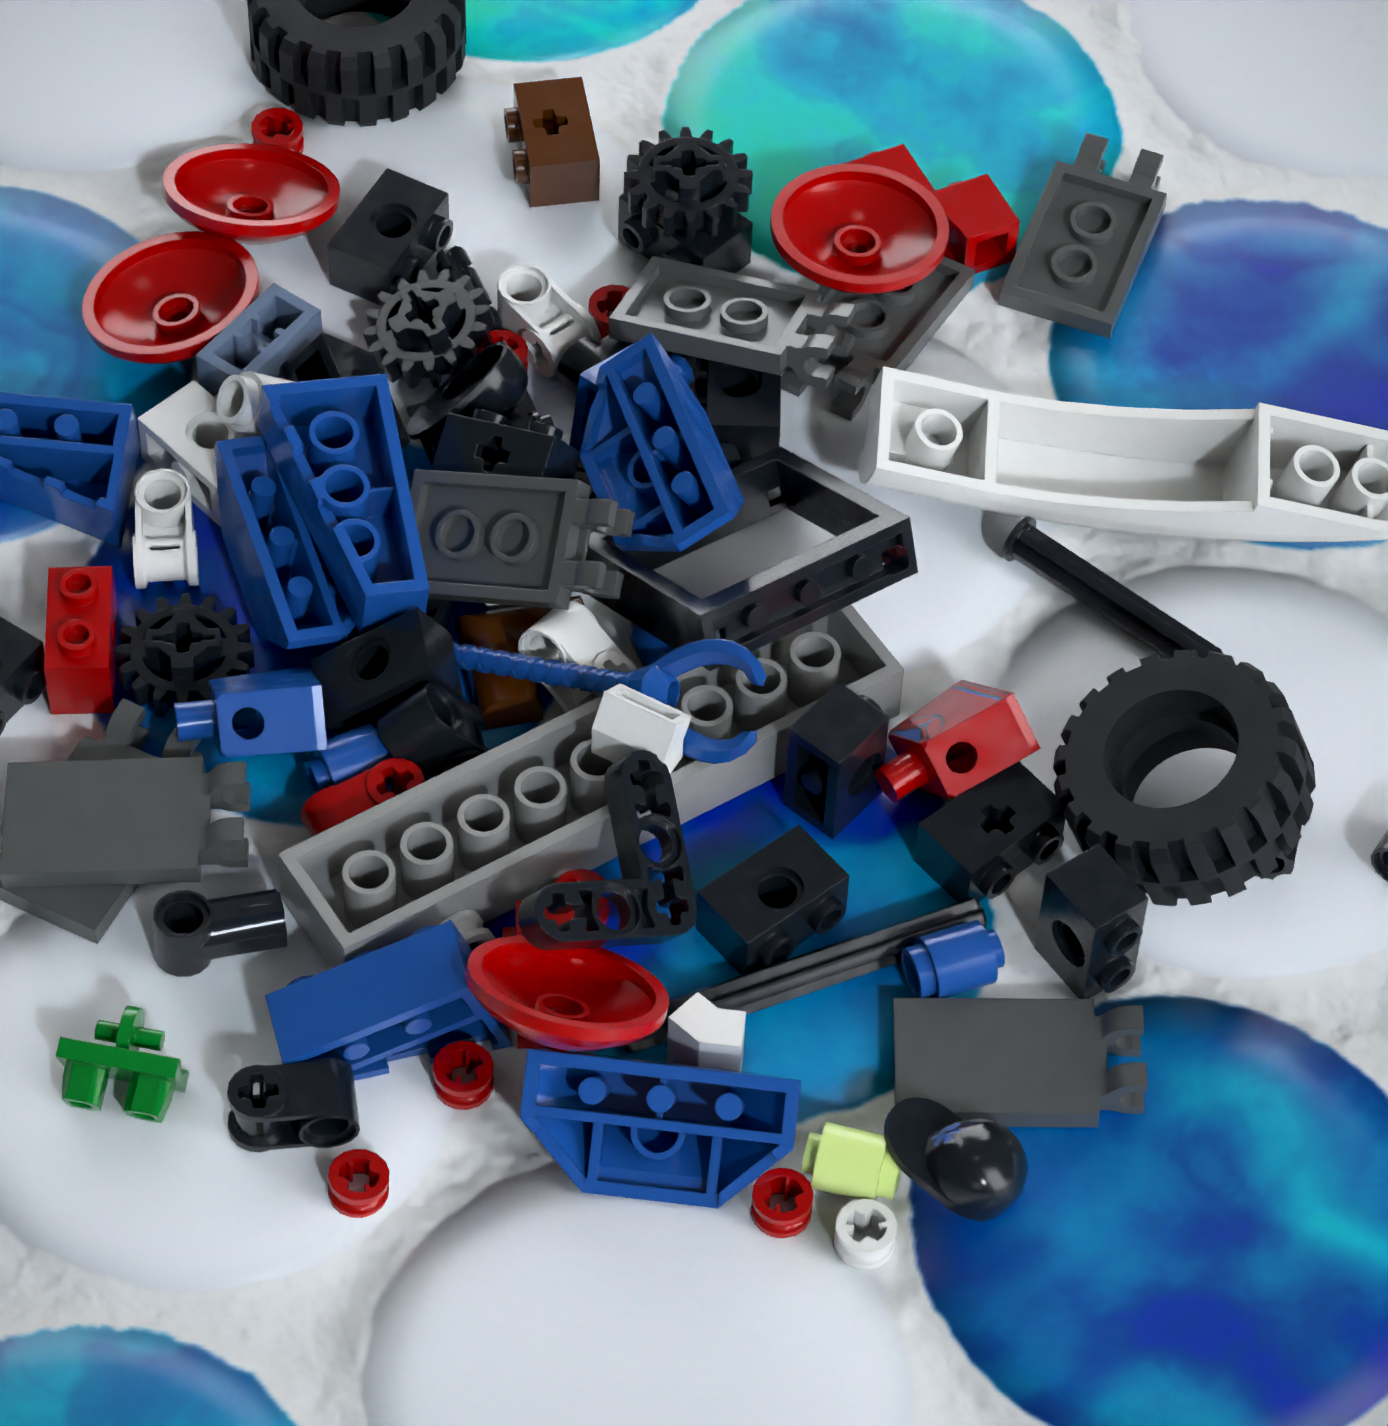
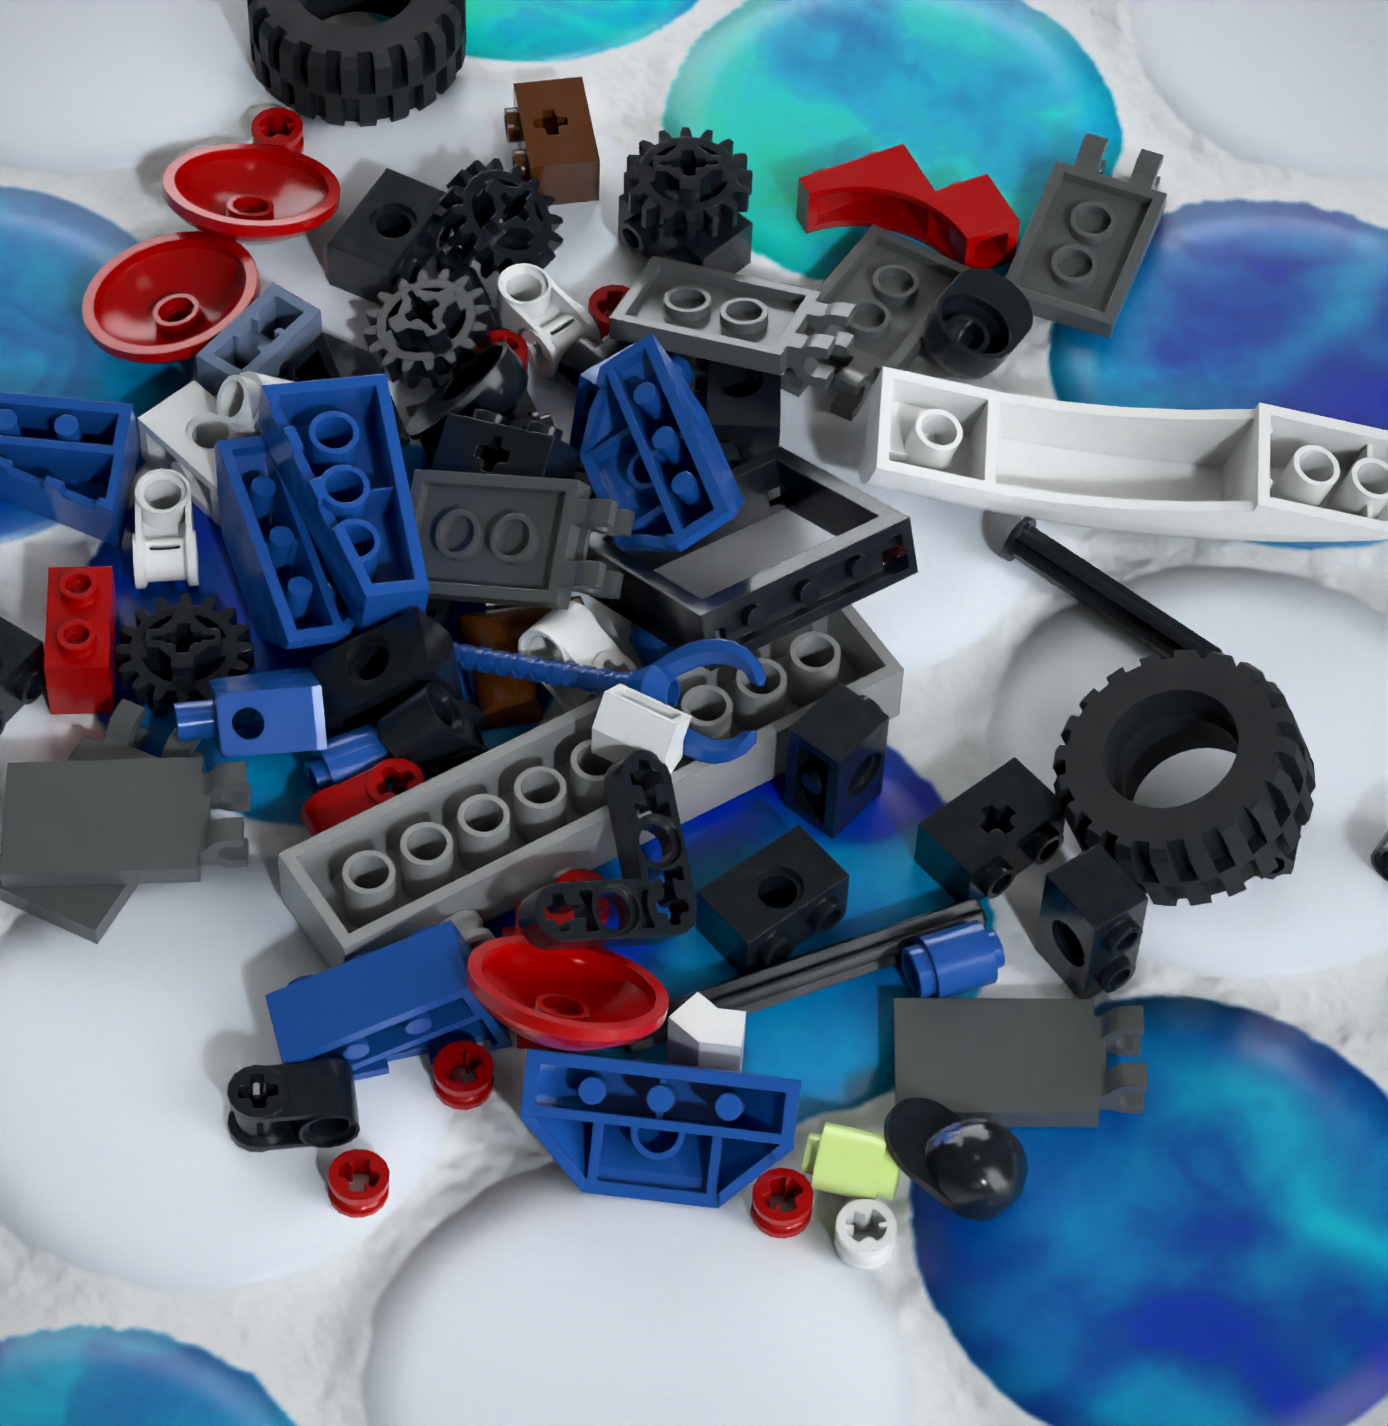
(150, 1075): green hips -> none
(214, 928): black piece -> none
(484, 196): none -> black gear
(859, 228): red dish -> none
(956, 742): red torso -> none
(976, 323): none -> black cap

